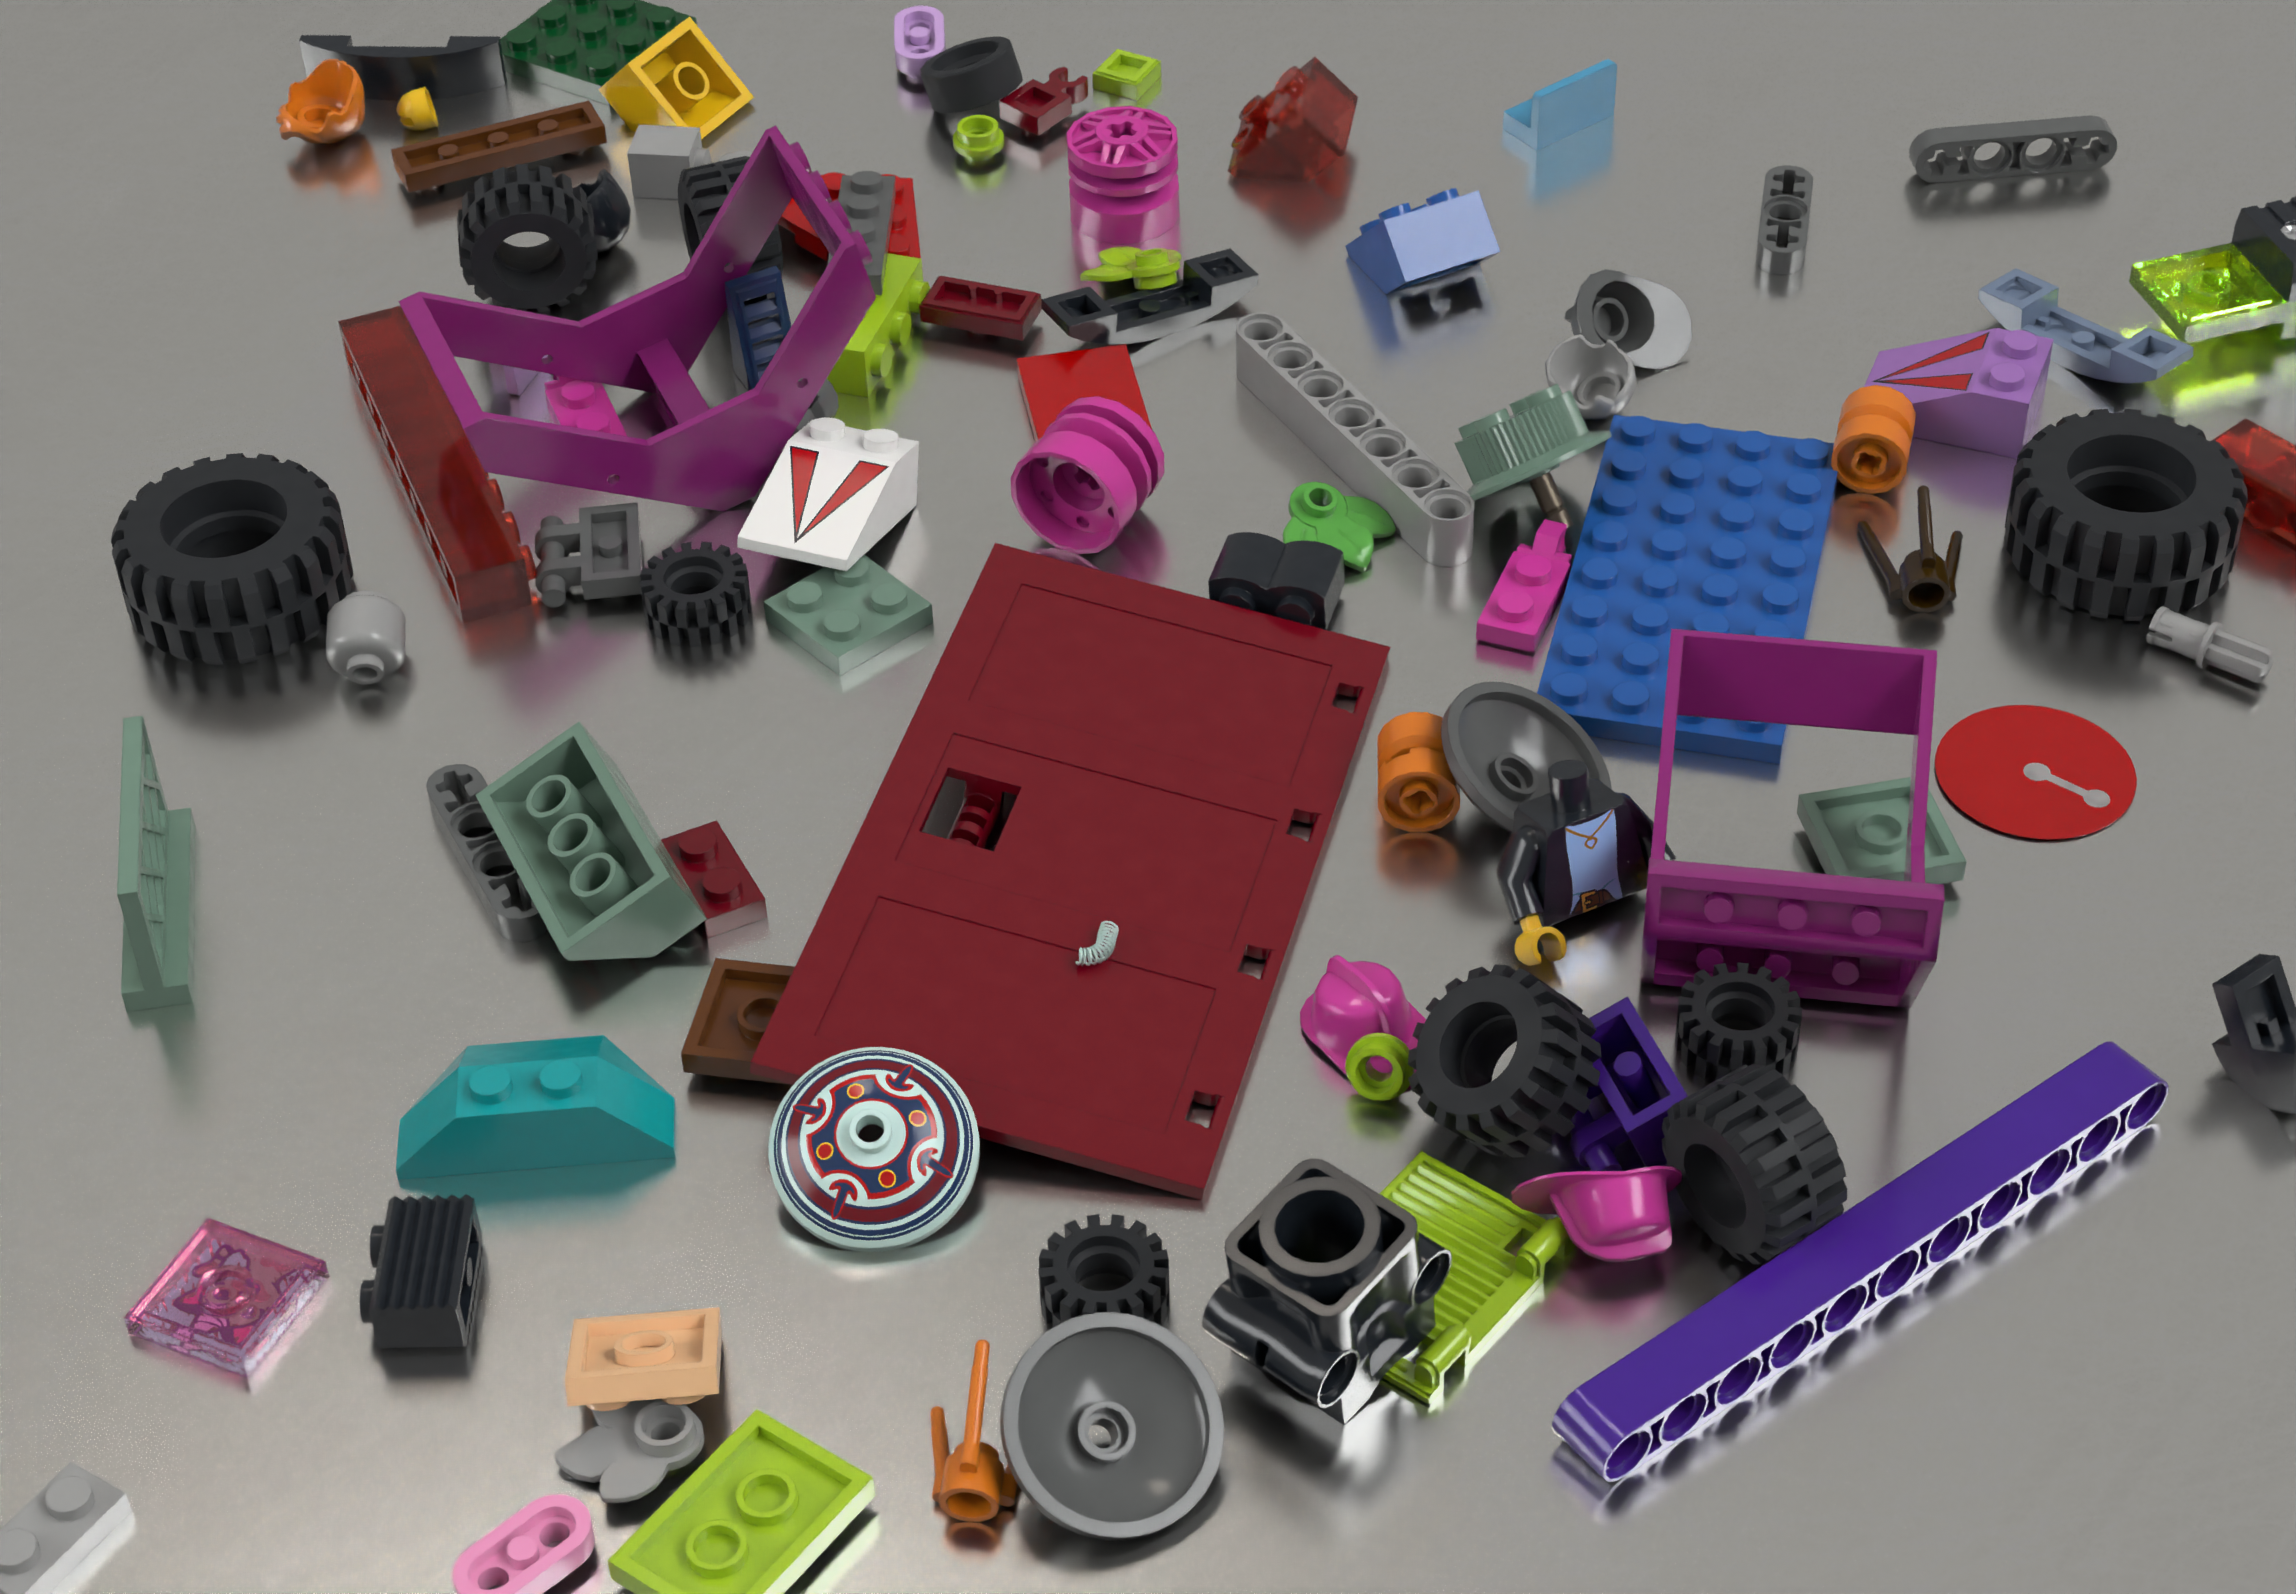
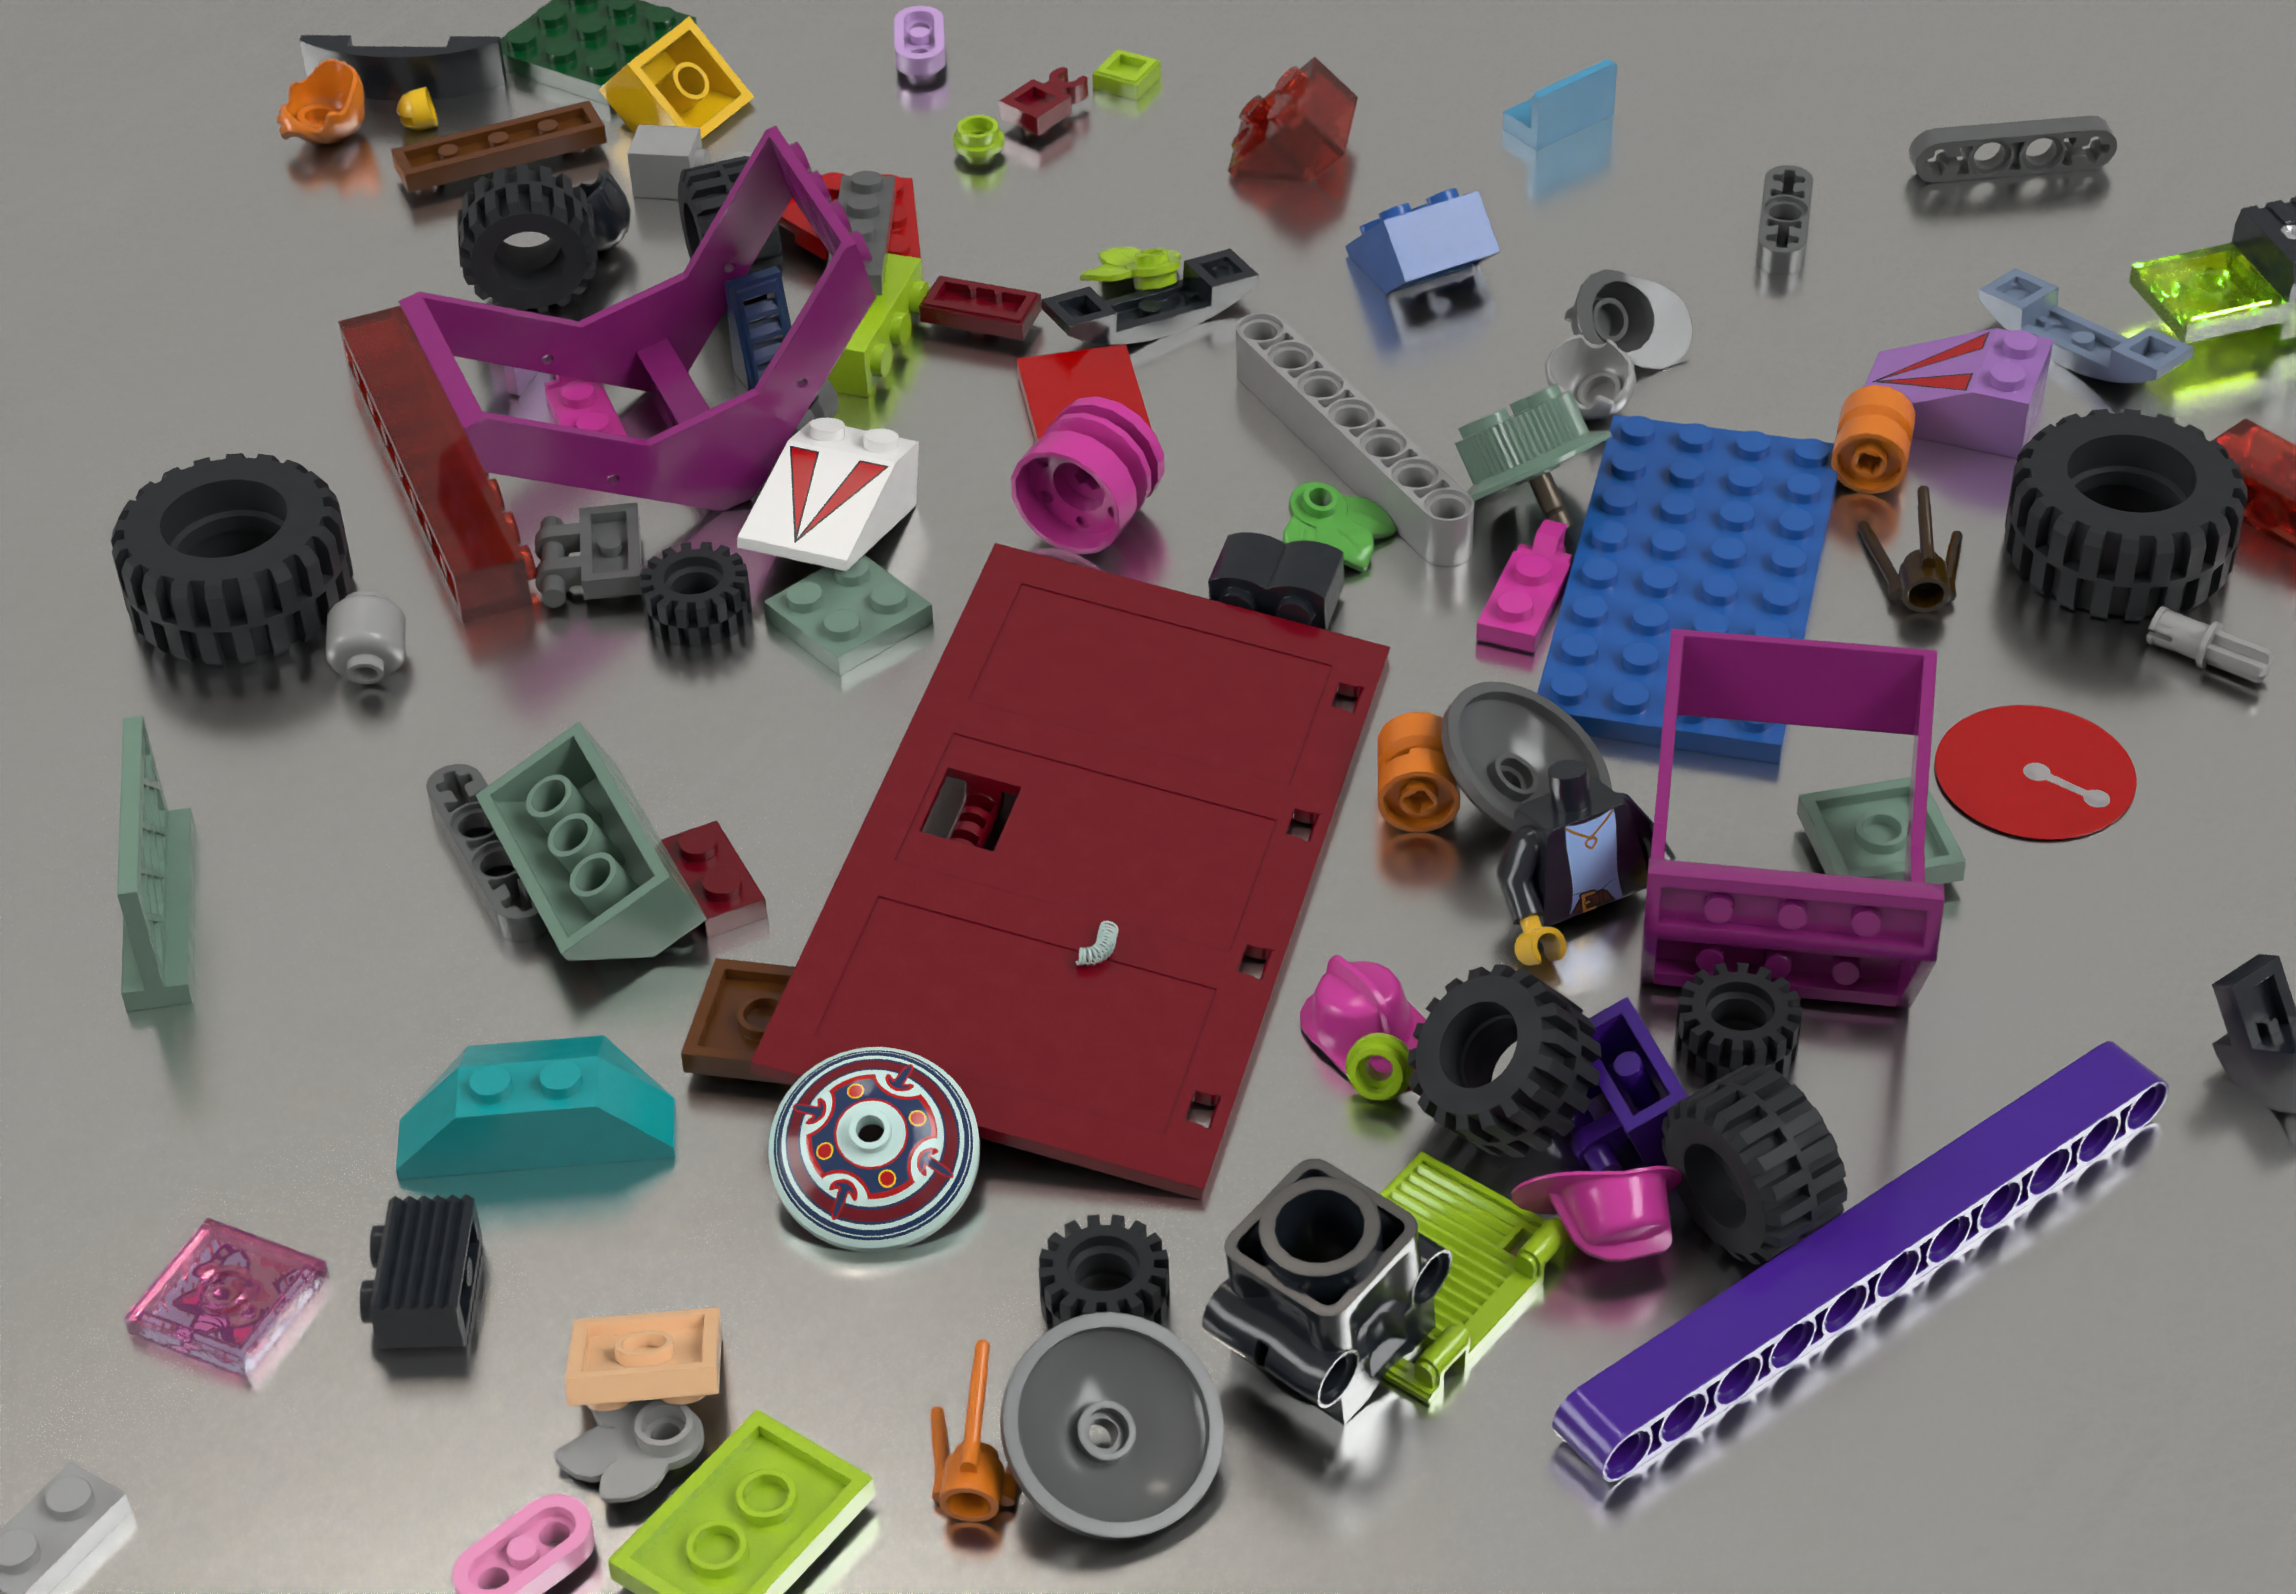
(971, 74): black tyre -> none
(1123, 174): dark pink wheel -> none

